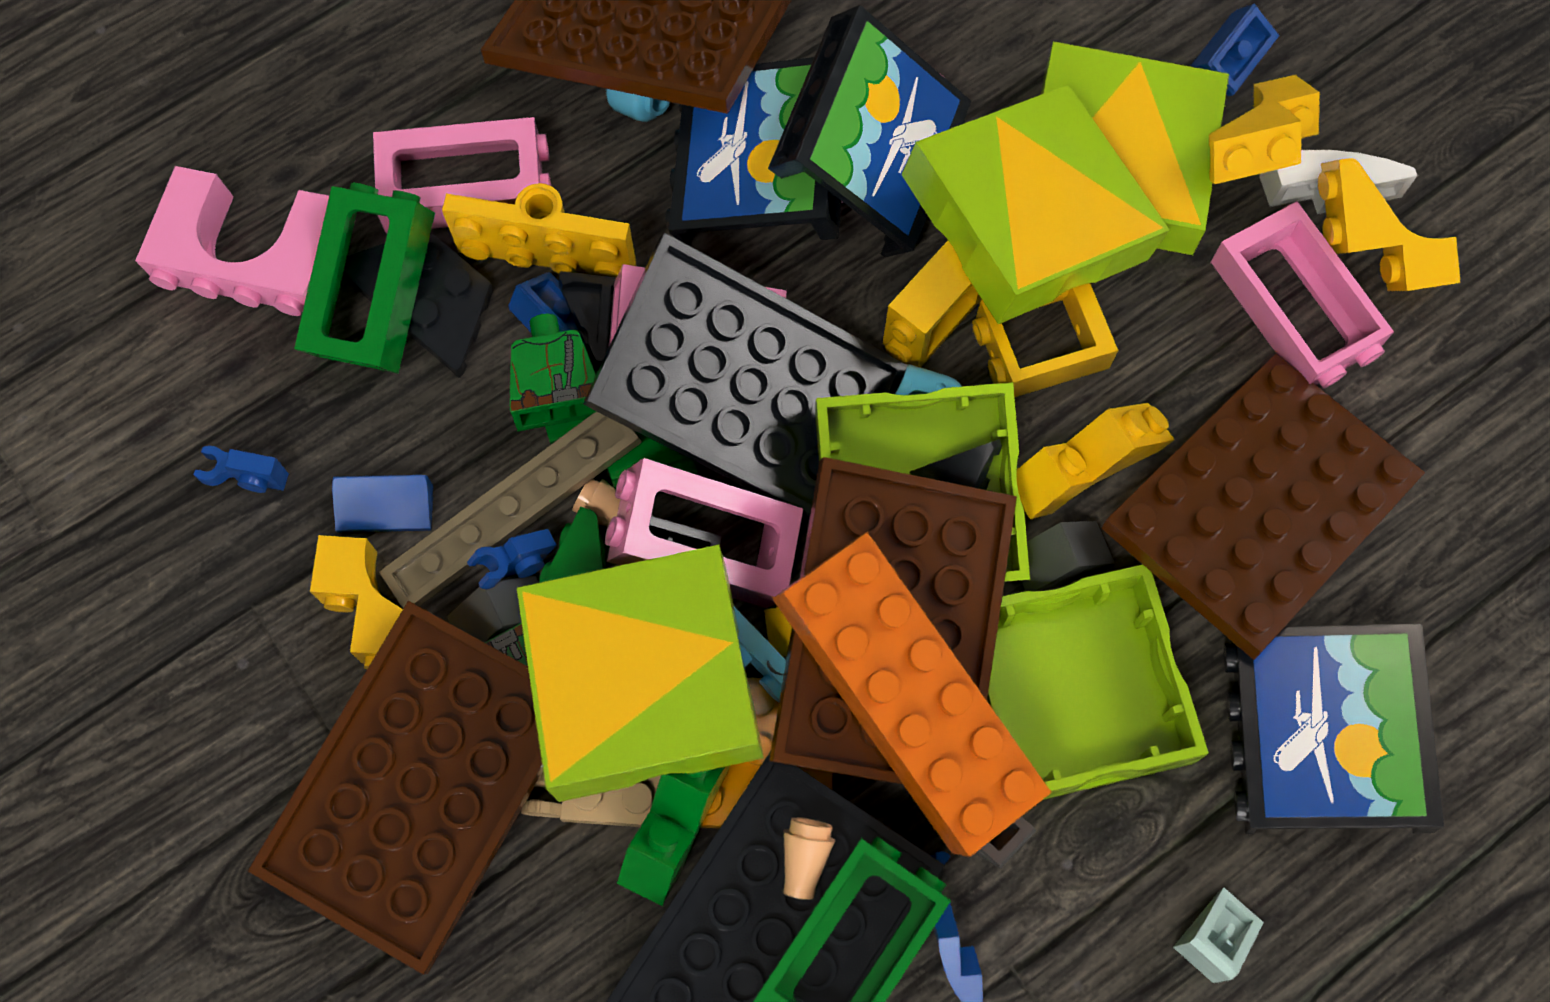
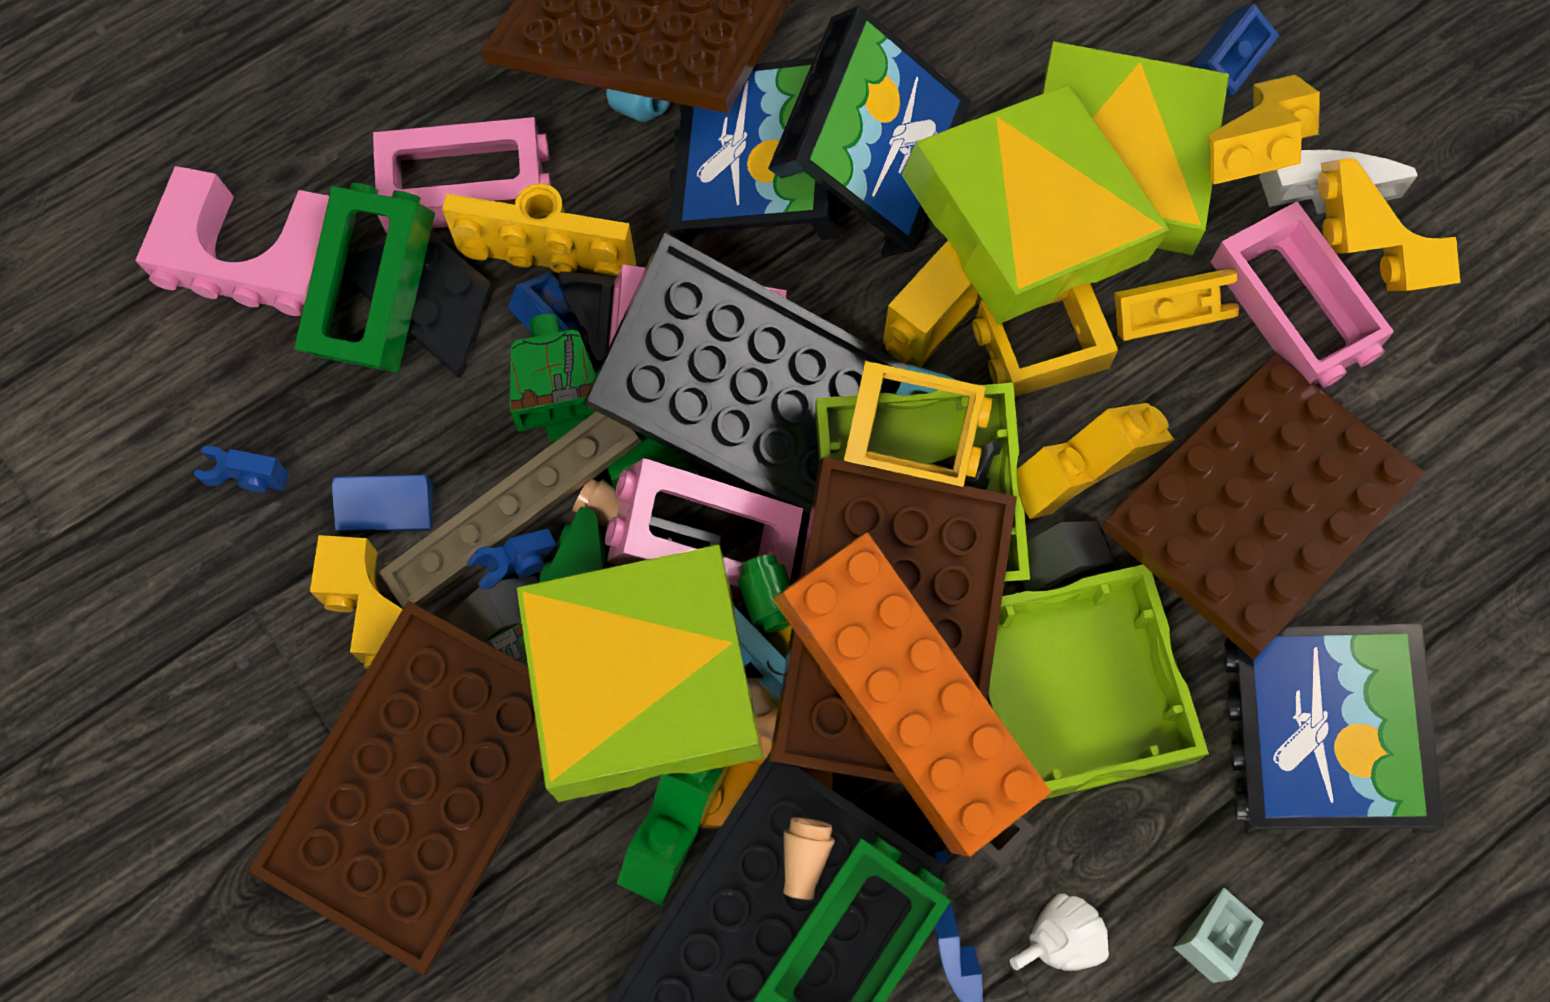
(616, 807): tan hinge -> none
(759, 583): none -> green brick
(967, 455): none -> yellow window
(1066, 936): none -> white piece
(1174, 304): none -> yellow hinge

